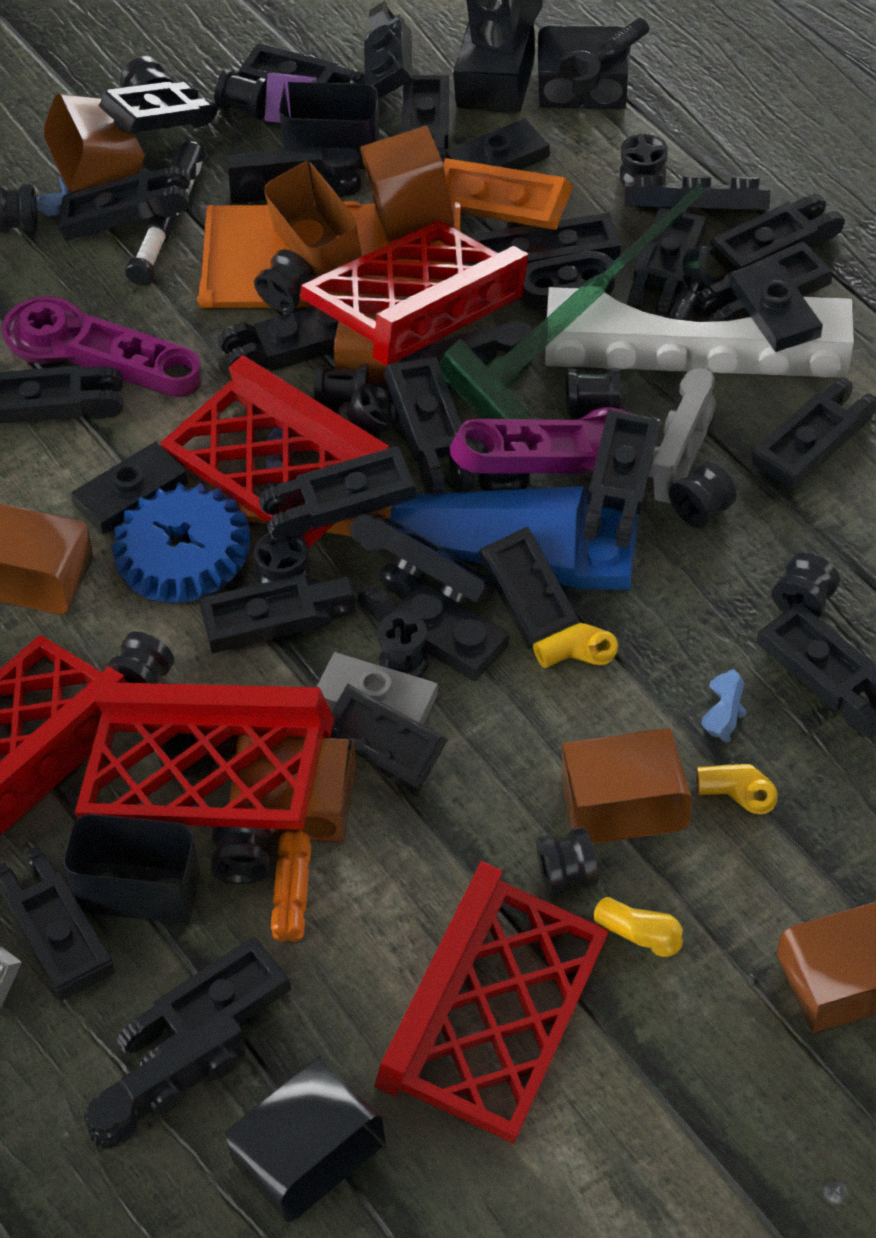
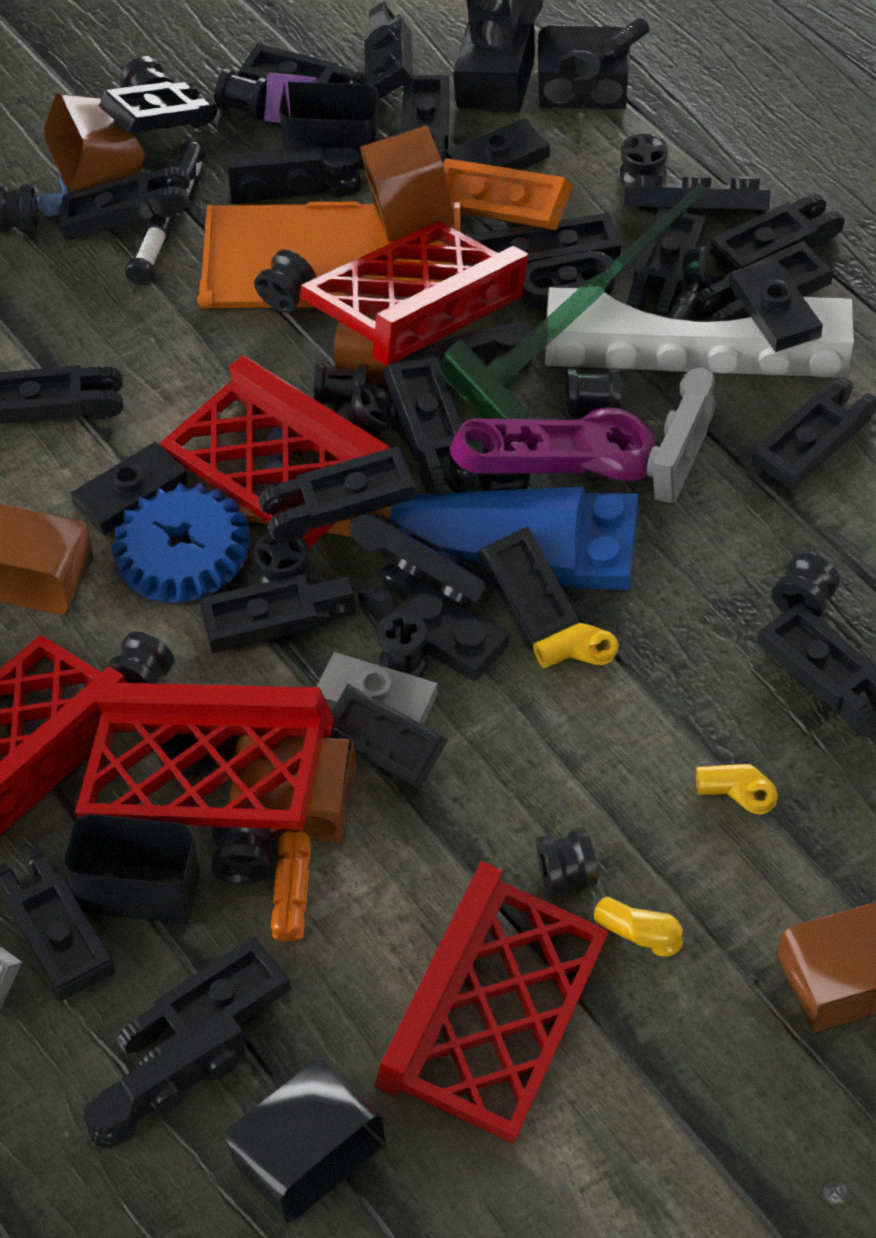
(87, 341): magenta beam -> none
(281, 339): black hinge -> none
(292, 200): dark orange piece -> none
(621, 472): black hinge -> none
(626, 786): dark orange piece -> none
(702, 494): black wheel -> none
(722, 717): medium blue piece -> none

